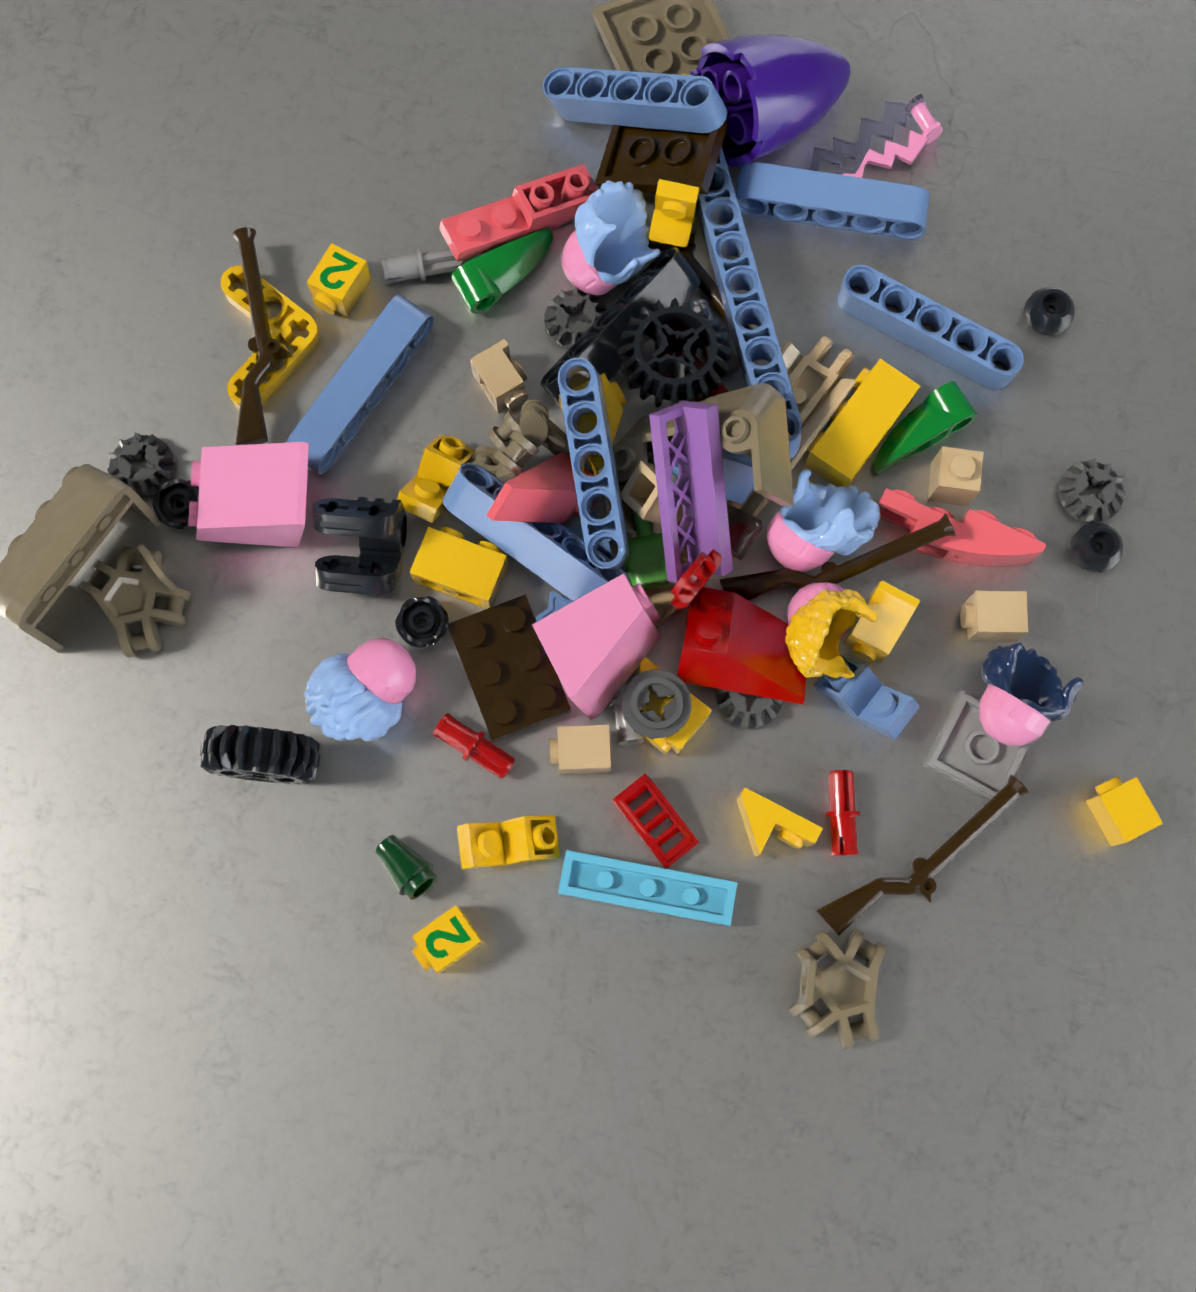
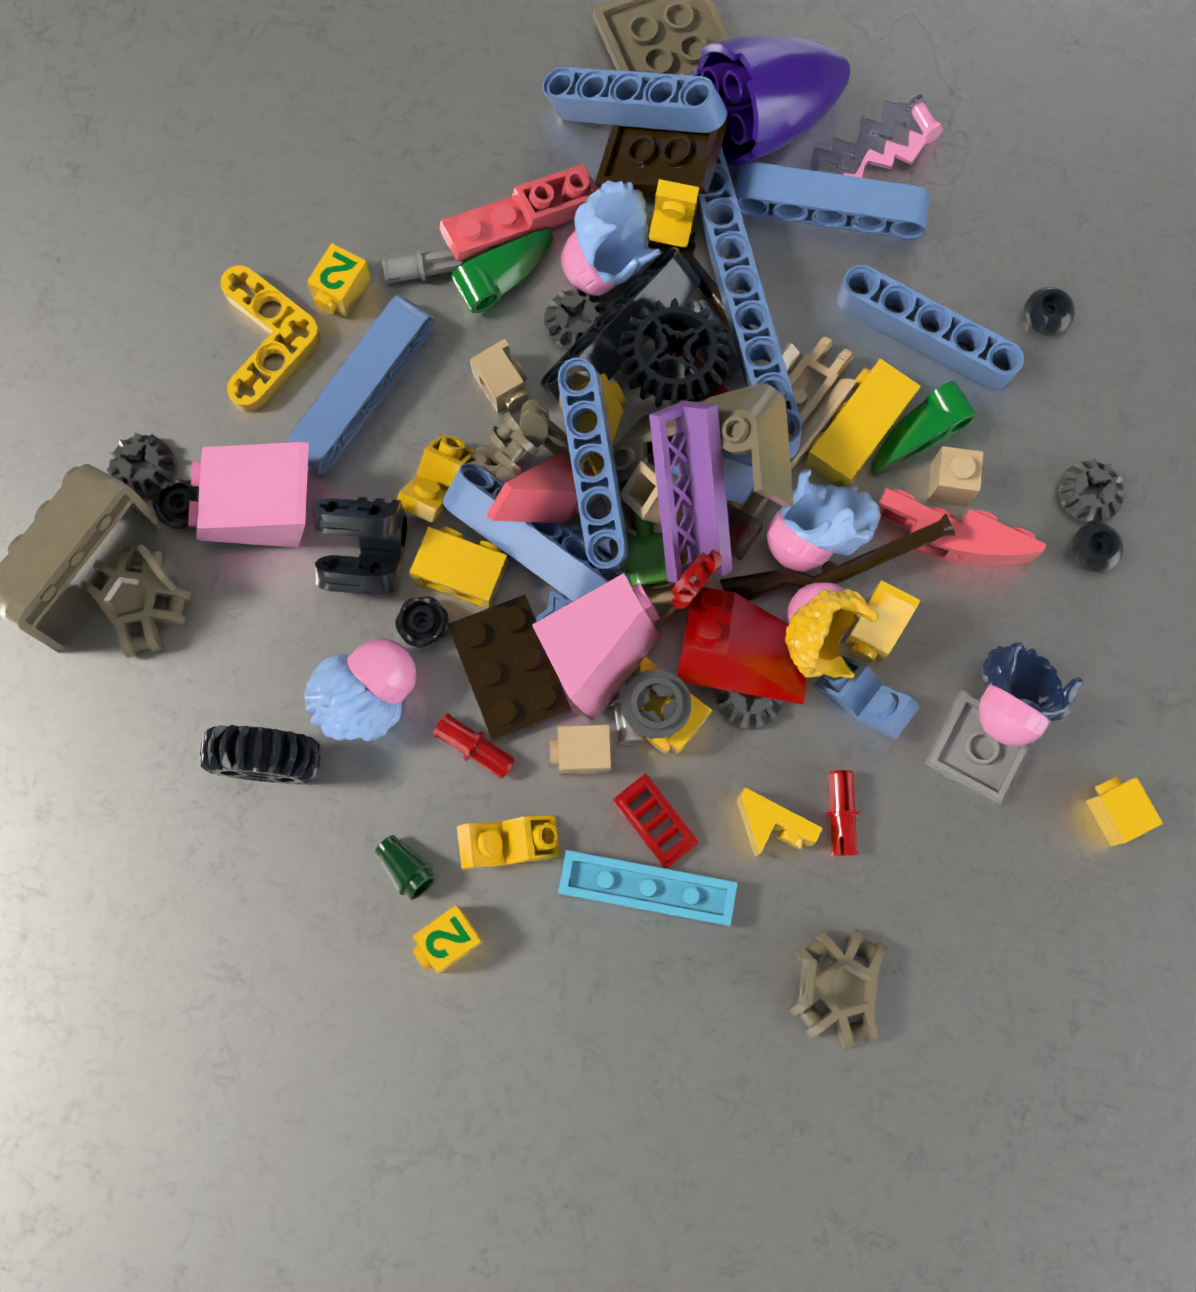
(251, 419): dark brown piece -> none
(847, 909): dark brown piece -> none
(995, 616): tan brick -> none

